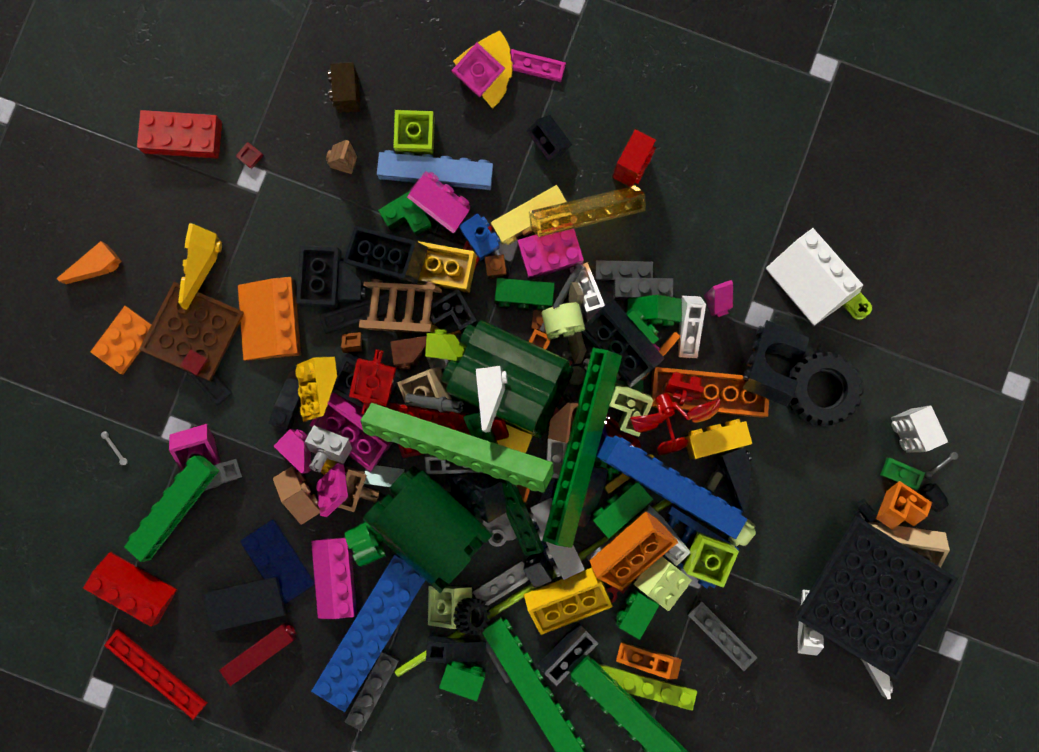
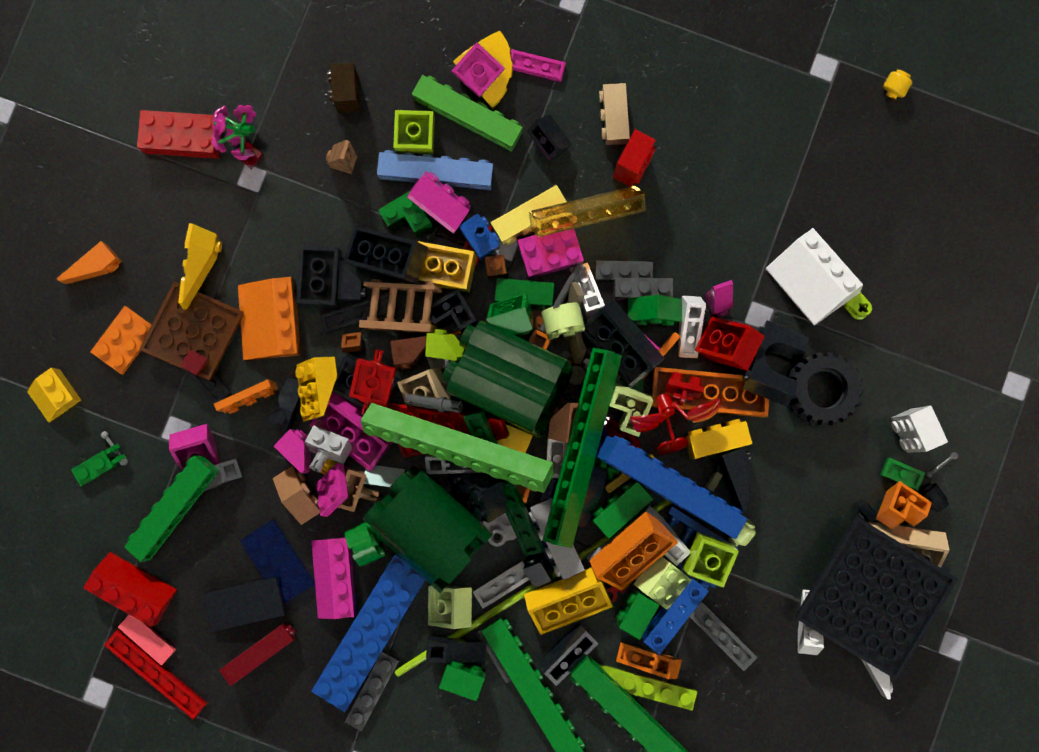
(53, 394): none -> yellow slope
(97, 465): none -> green hinge
(147, 639): none -> coral tile
(235, 132): none -> dark pink plant
(246, 397): none -> orange plate
(463, 616): black tyre -> none
(467, 112): none -> bright green brick
(490, 392): white slope -> none
(512, 315): none -> green slope
(614, 114): none -> tan brick
(649, 331): green plate -> none
(668, 622): none -> blue fence
(729, 343): none -> red brick
(897, 84): none -> yellow head

